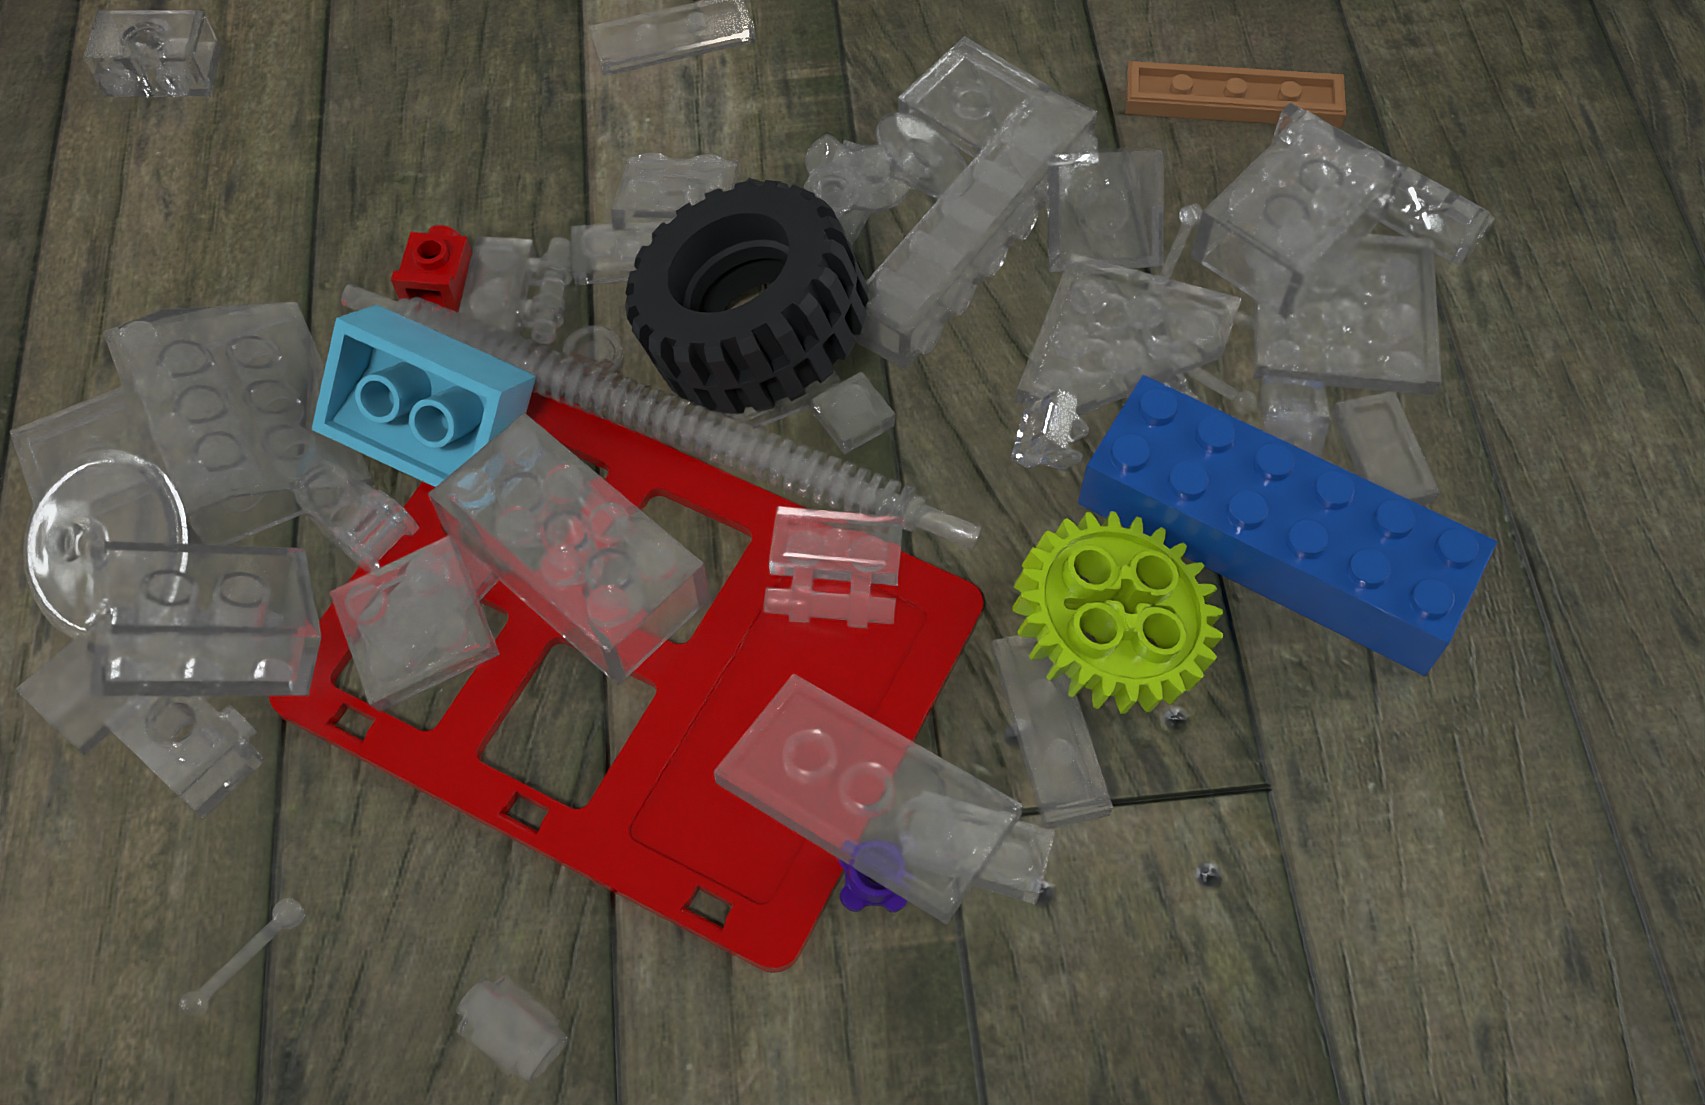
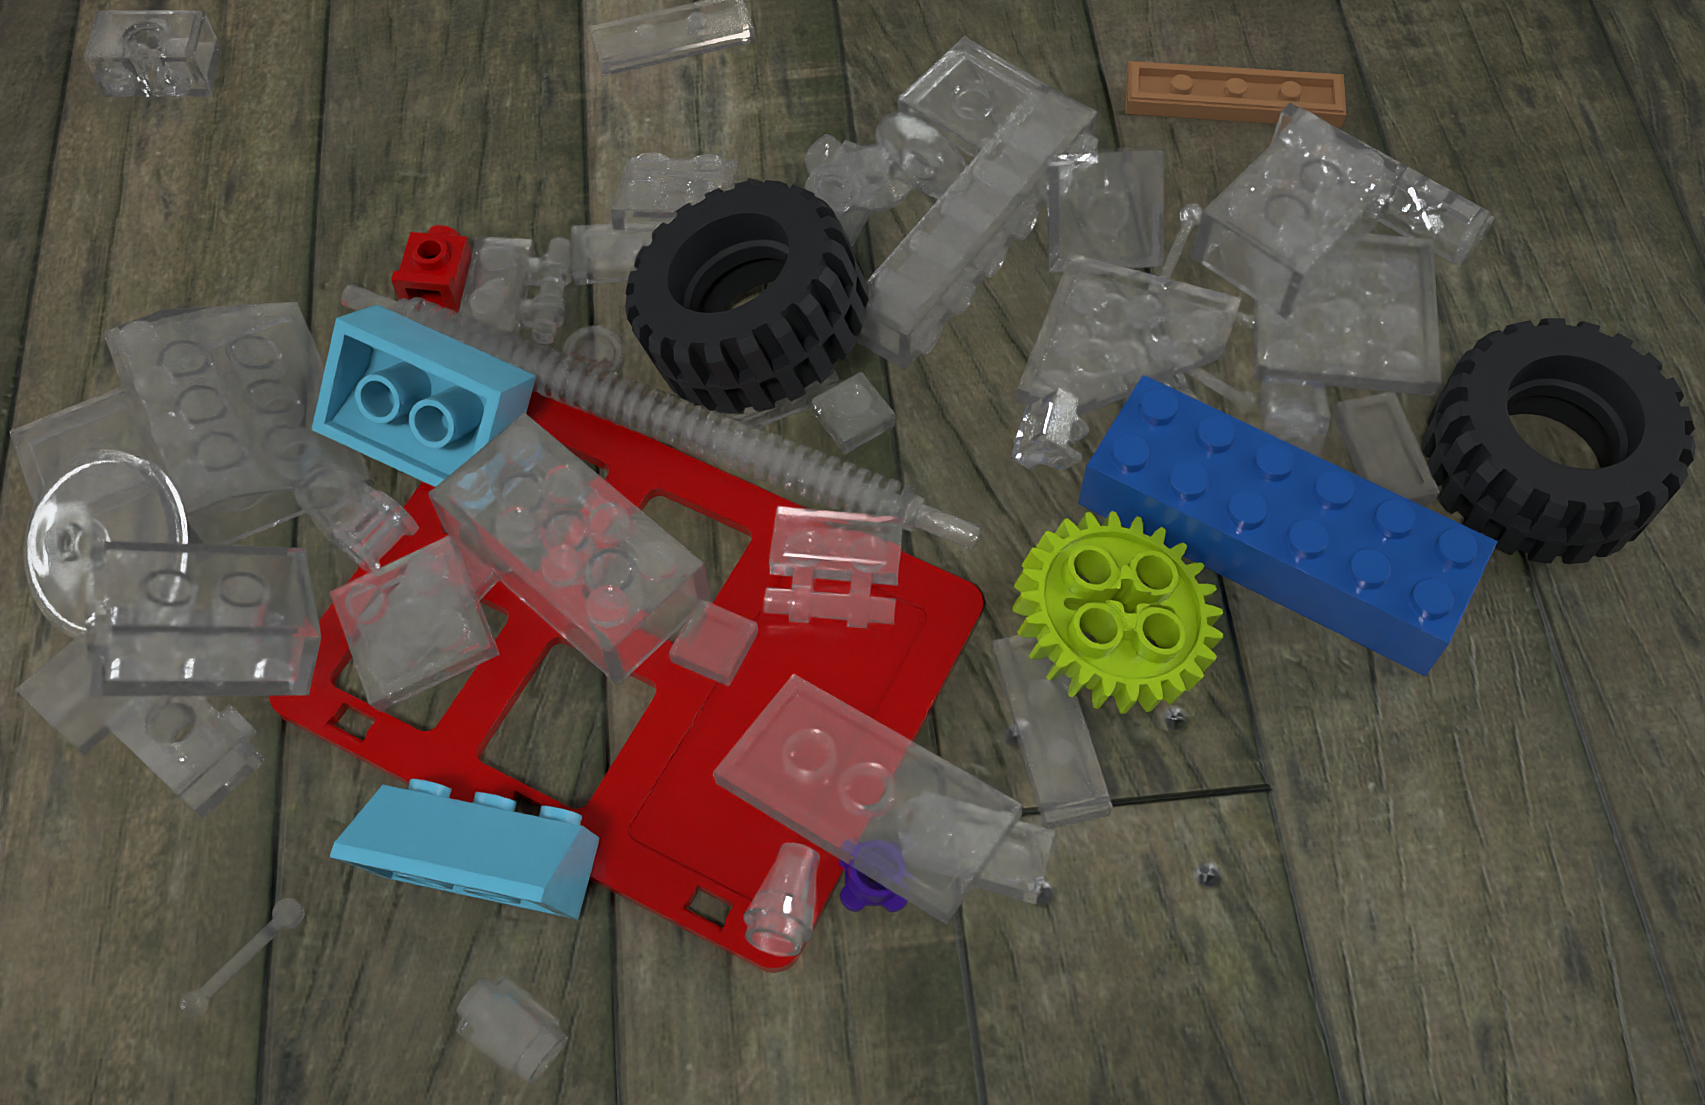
(472, 847): none -> medium azure slope
(713, 642): none -> clear tile
(783, 907): none -> clear cone
(1597, 390): none -> black tyre

